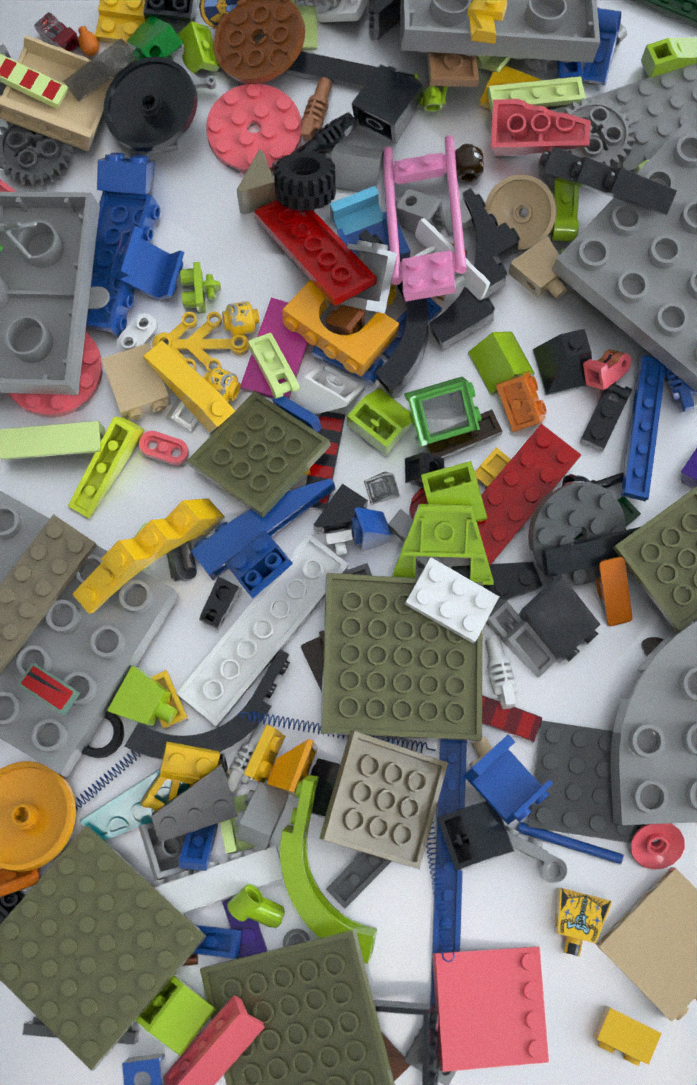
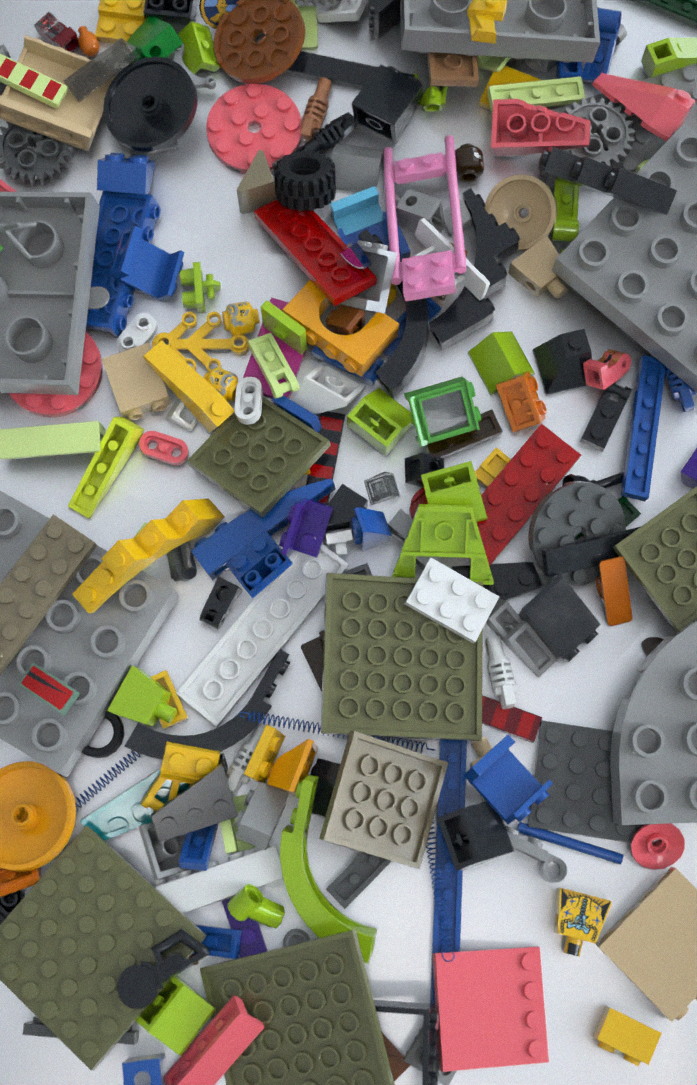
(140, 983): none -> black piece
(247, 402): none -> white plate
(284, 327): none -> lime plate
(307, 527): none -> dark purple bracket
(356, 257): none -> tile
(658, 106): none -> coral wedge

